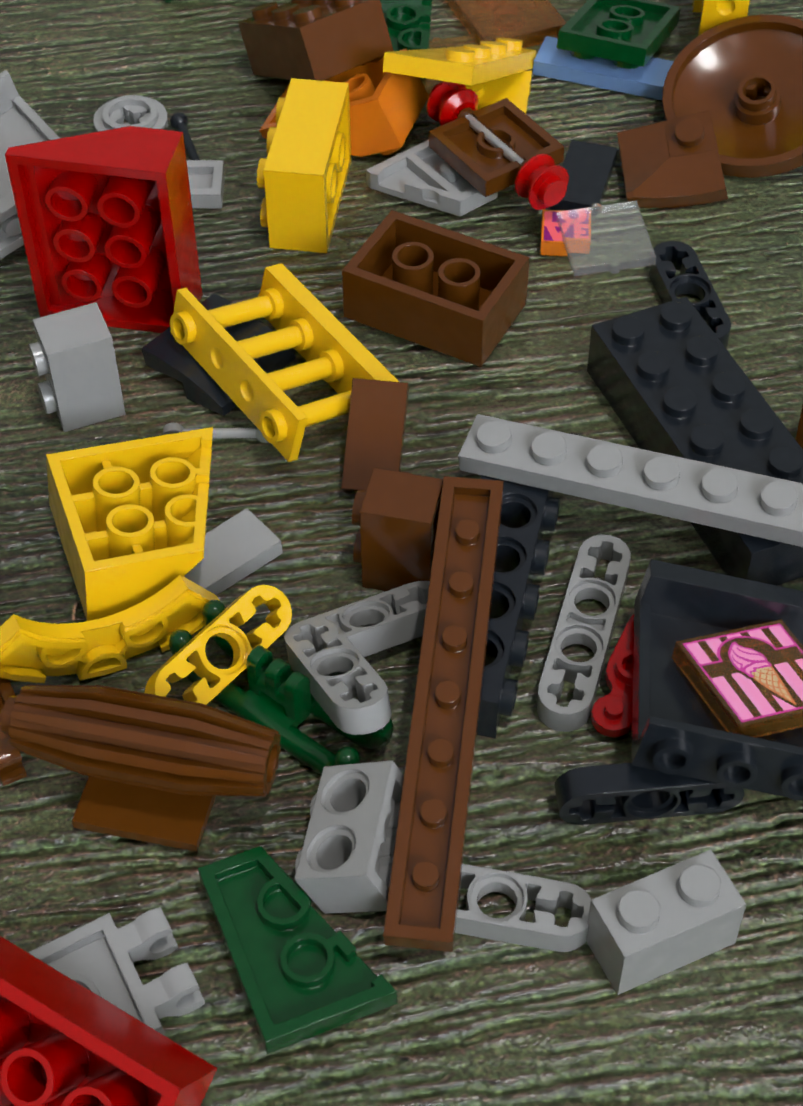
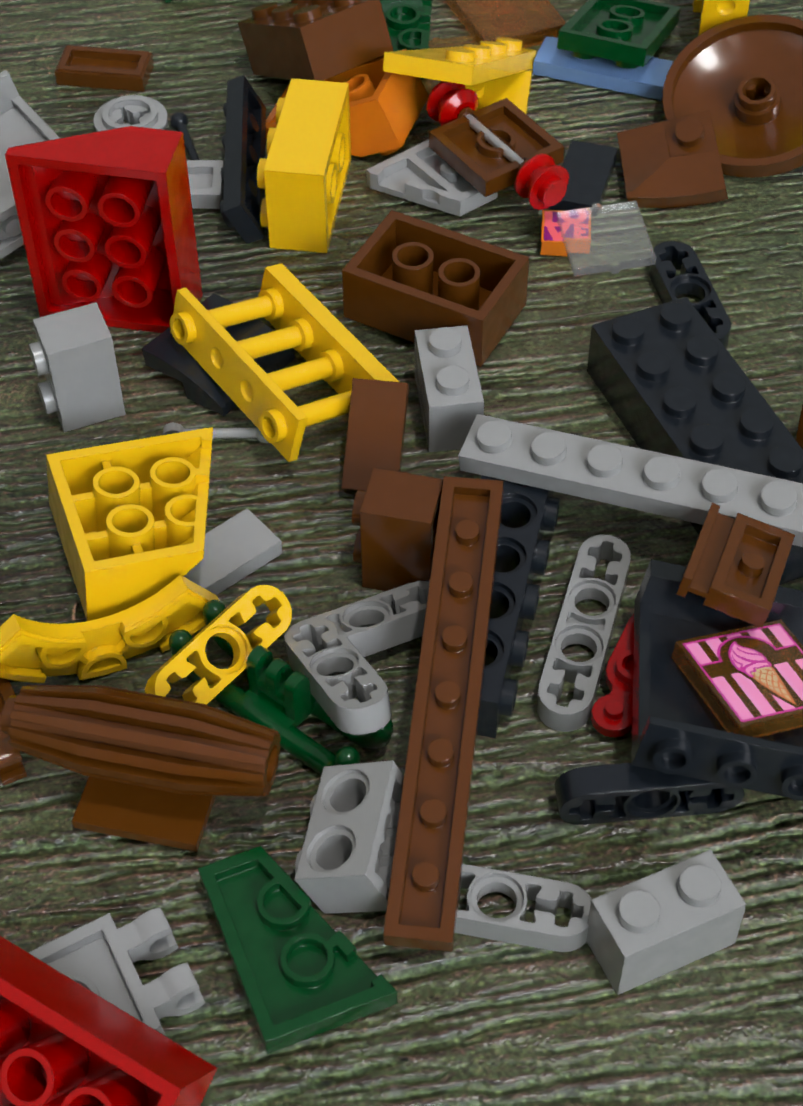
(104, 68): none -> reddish brown tile
(243, 149): none -> black plate
(447, 385): none -> light grey brick
(737, 565): none -> reddish brown plate

